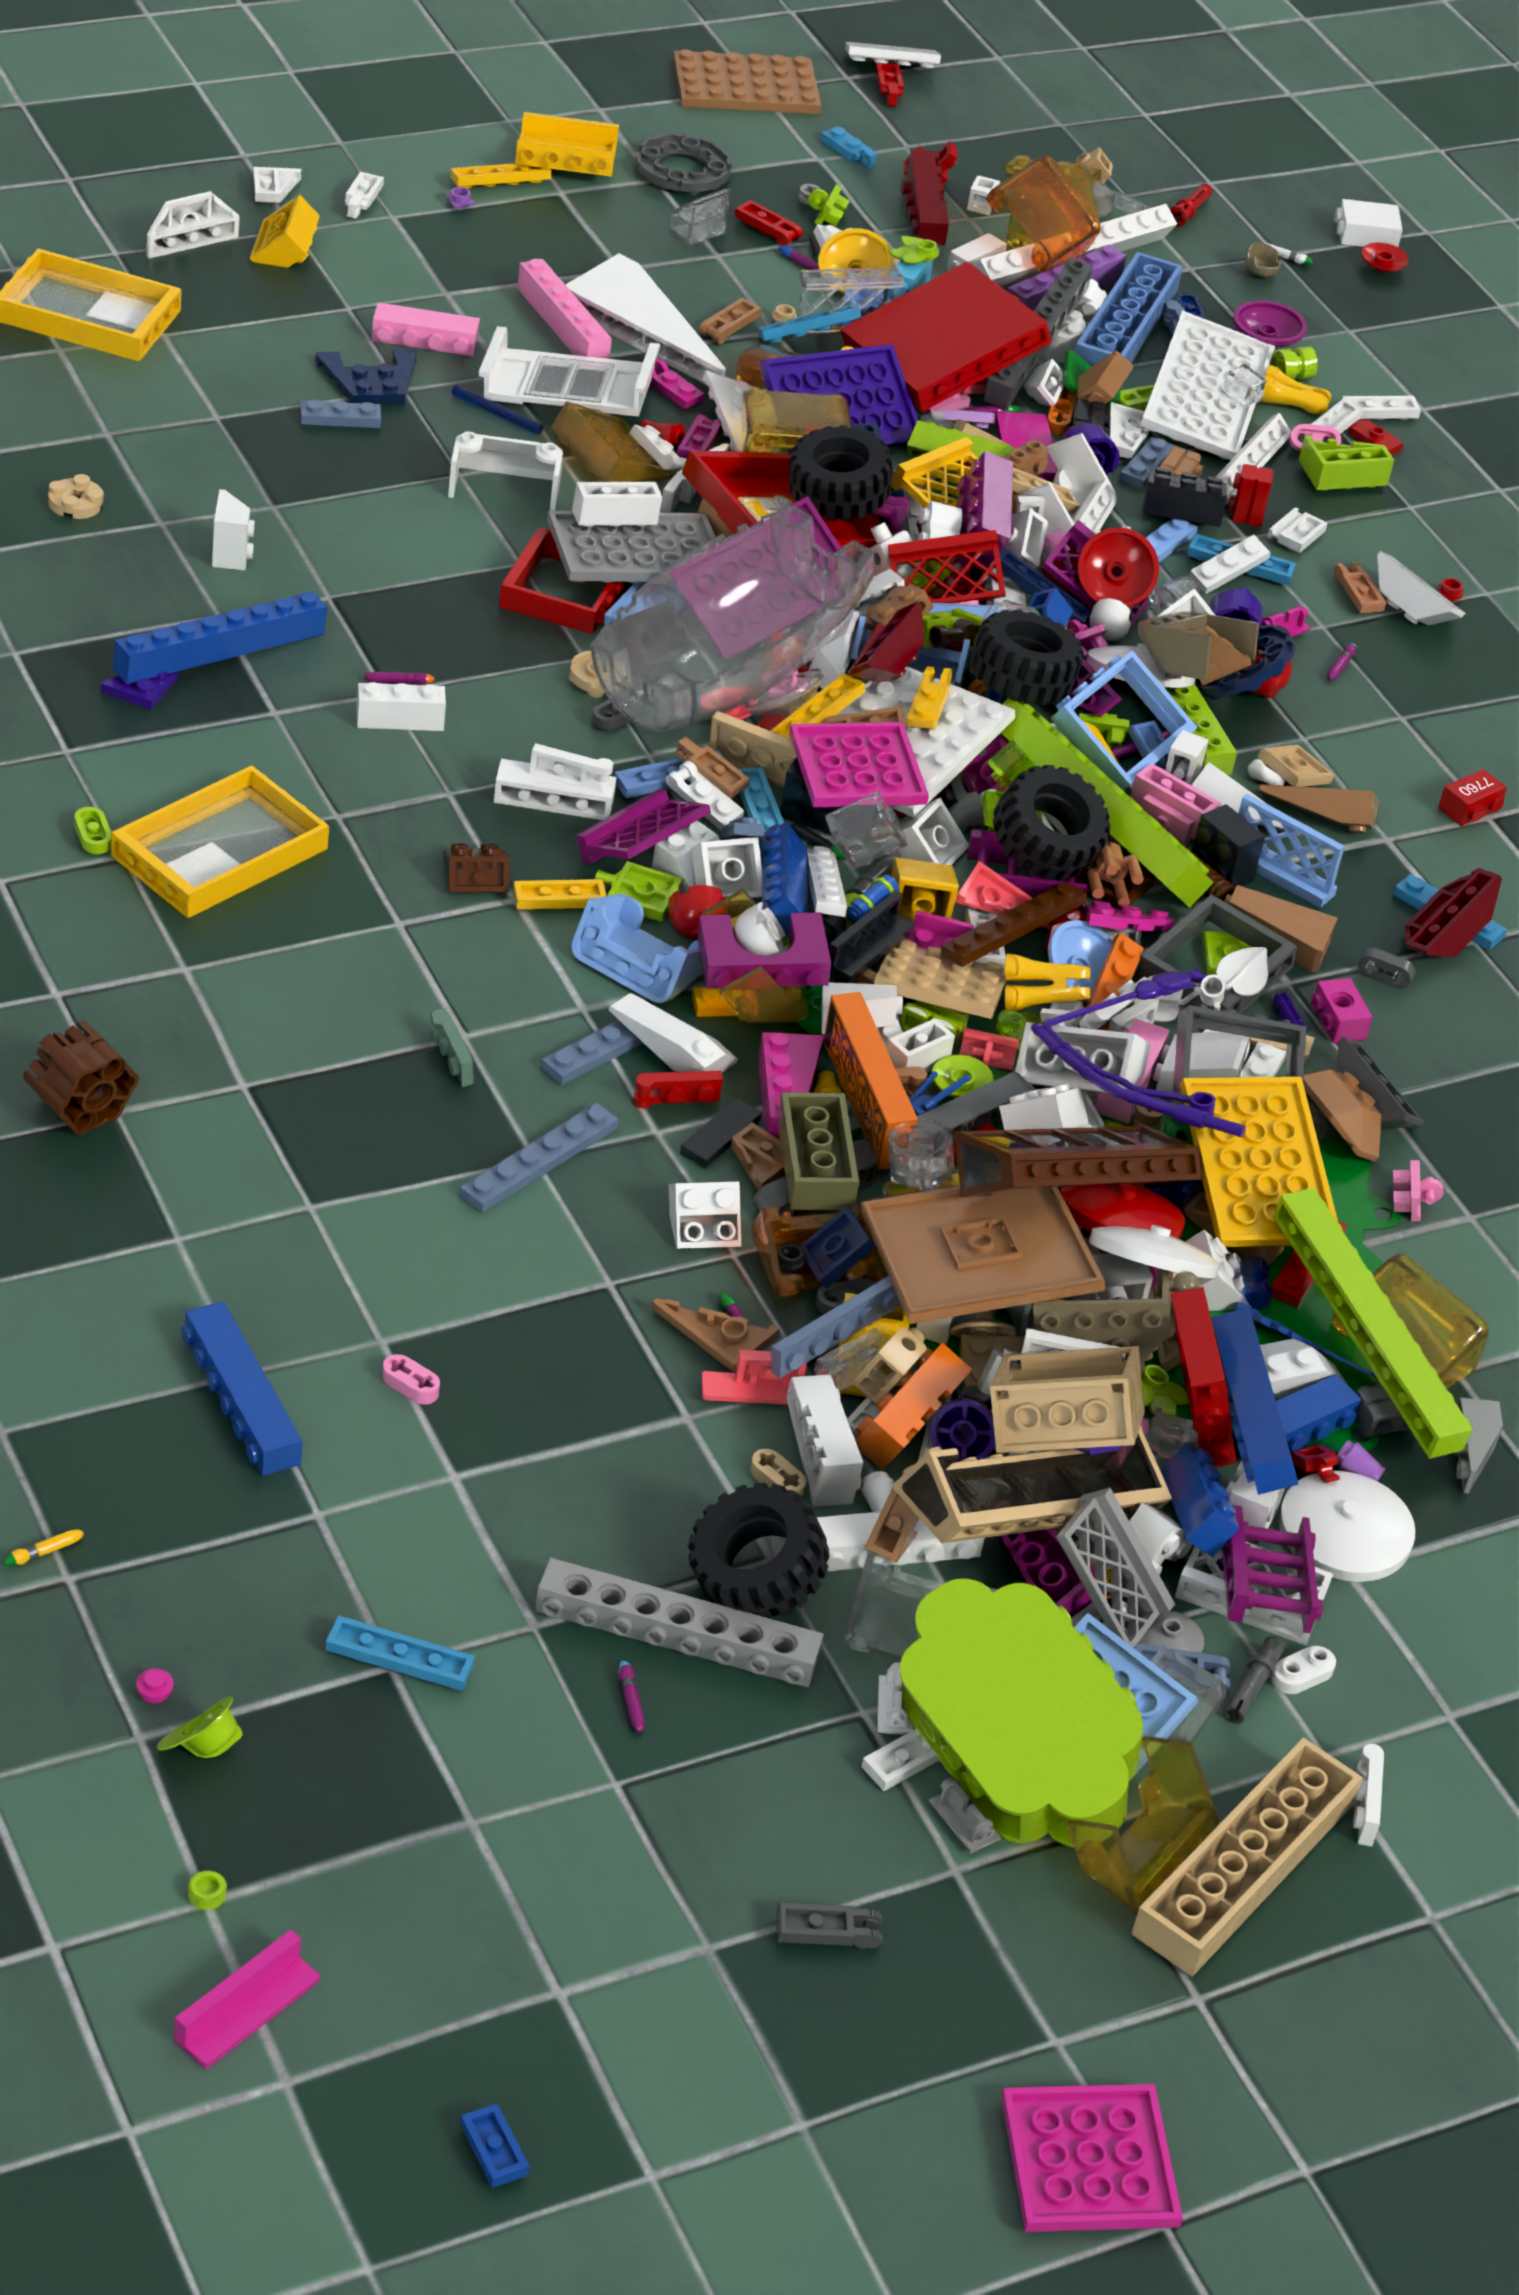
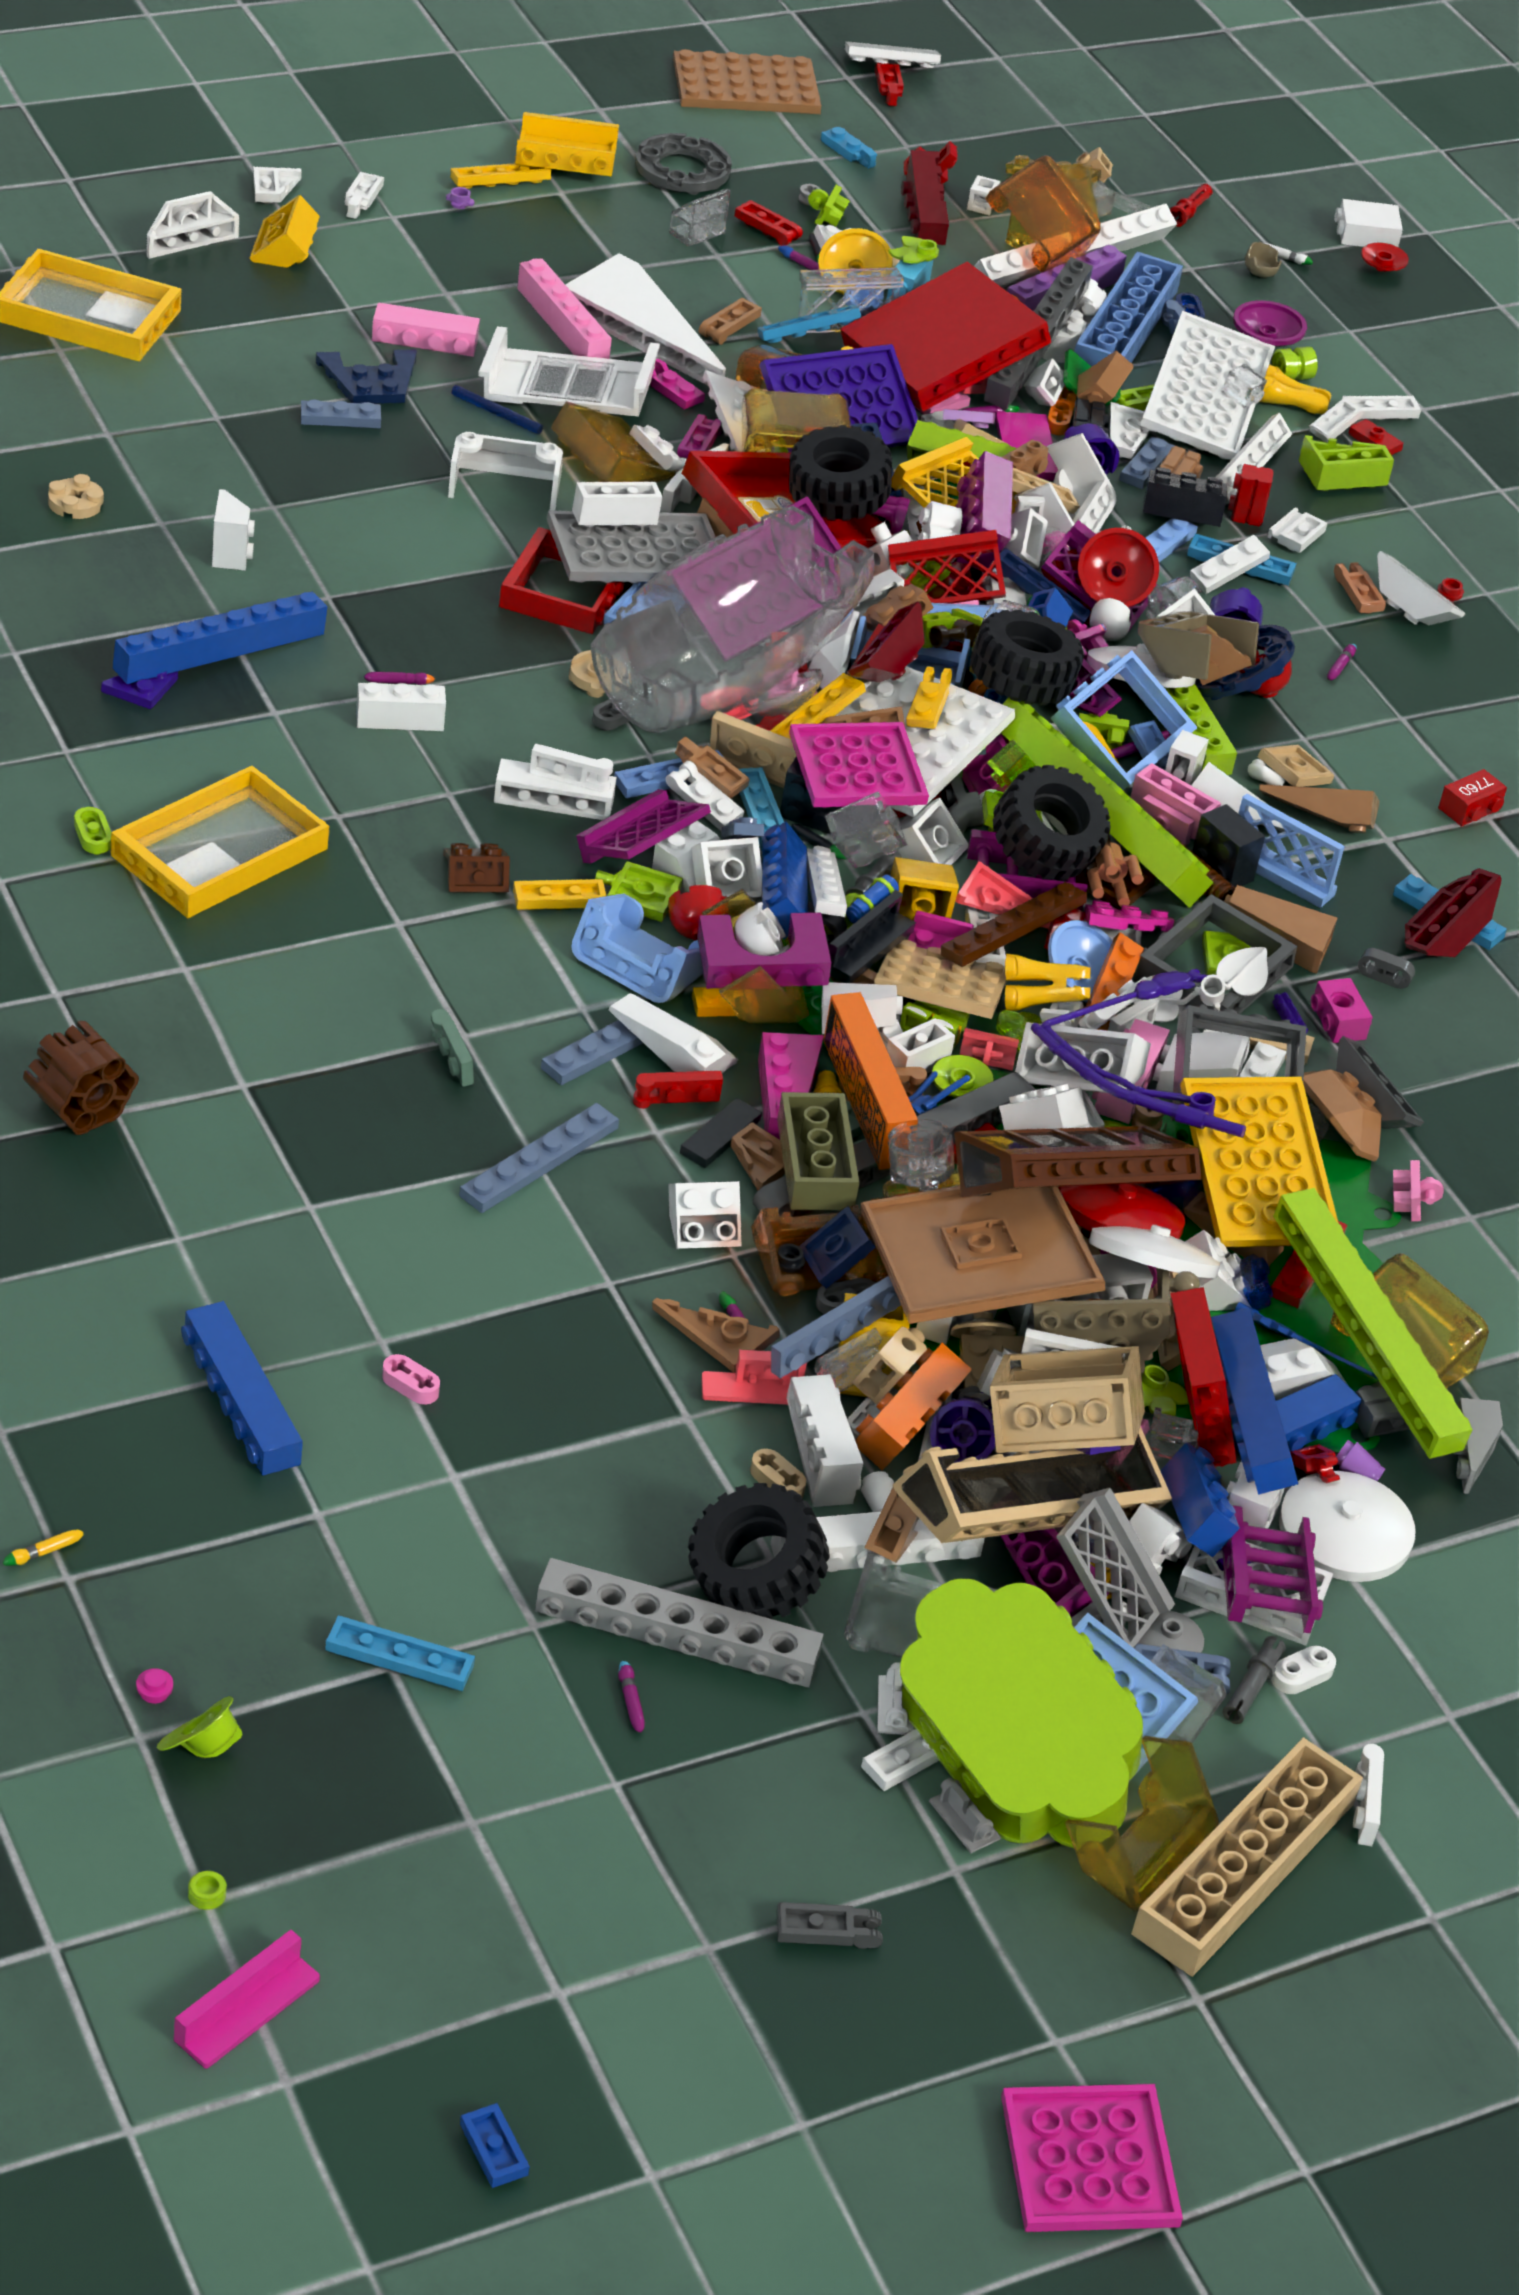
(669, 432): red cone -> none
(783, 313): tan plate -> none
(975, 250): white brick -> none
(1292, 620): dark pink hinge -> none
(1318, 433): bright pink plate -> none

